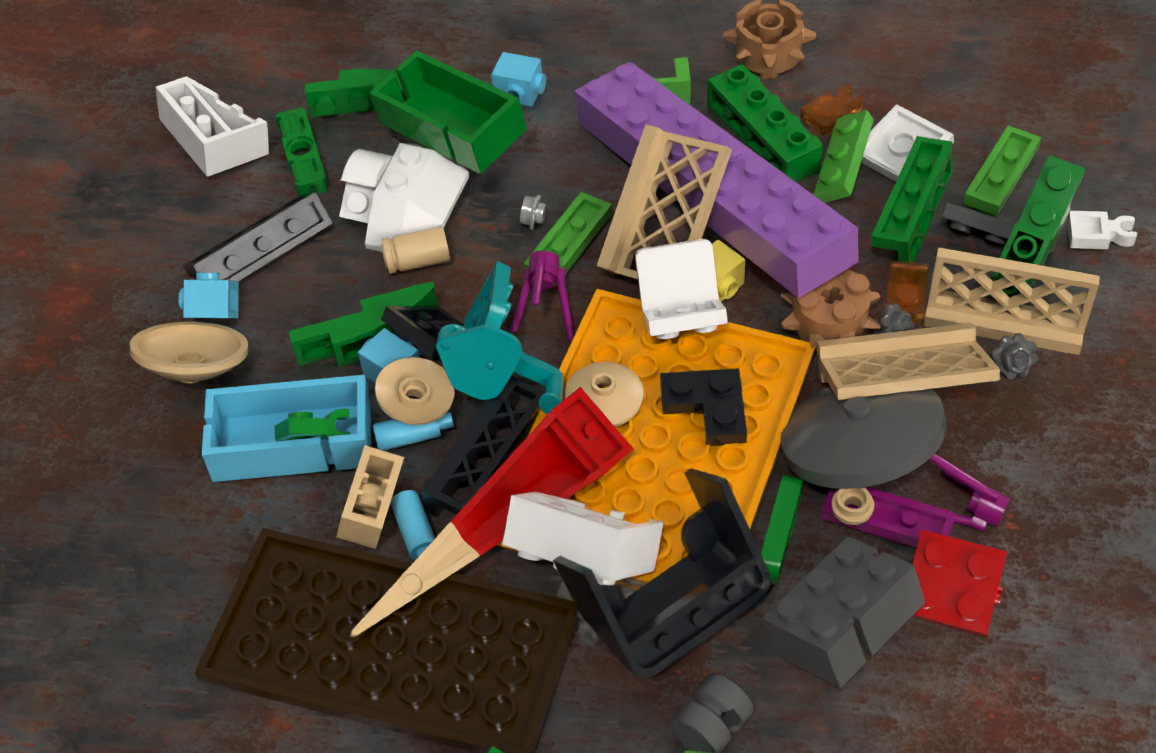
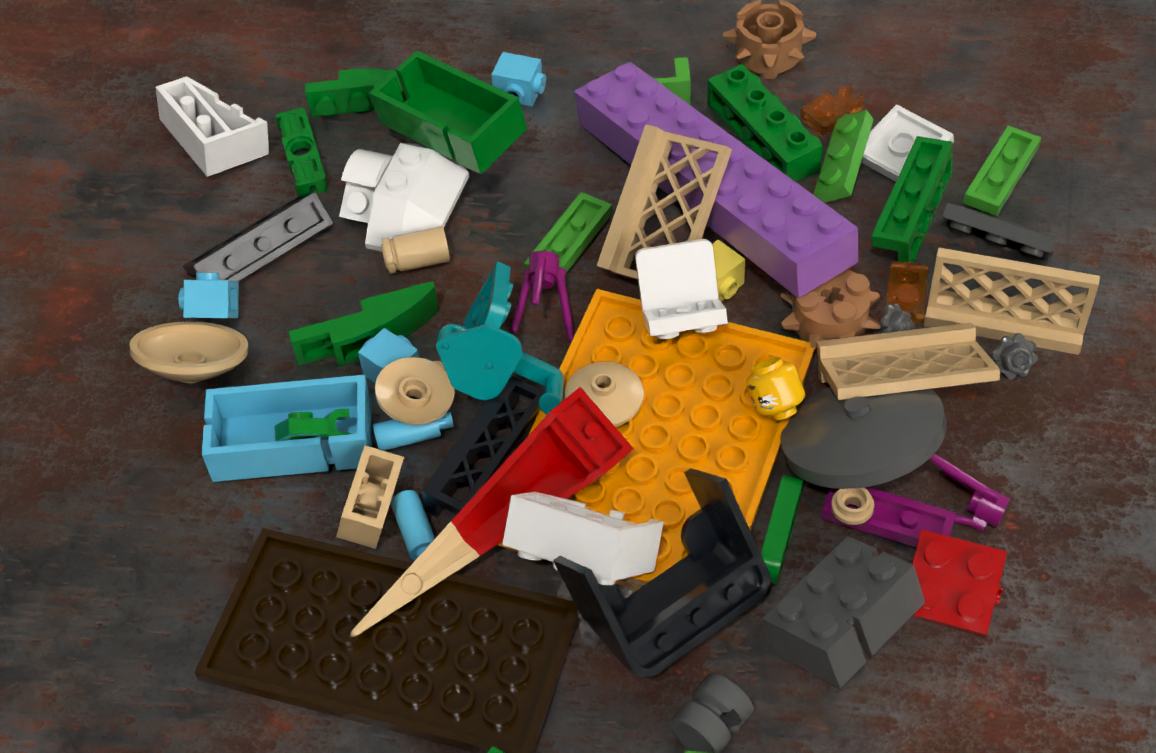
(419, 326): black plate -> none
(533, 211): light grey plate -> none
(713, 393): black plate -> none
(775, 388): none -> yellow head
(1042, 217): green slope -> none
(1095, 231): white plate -> none

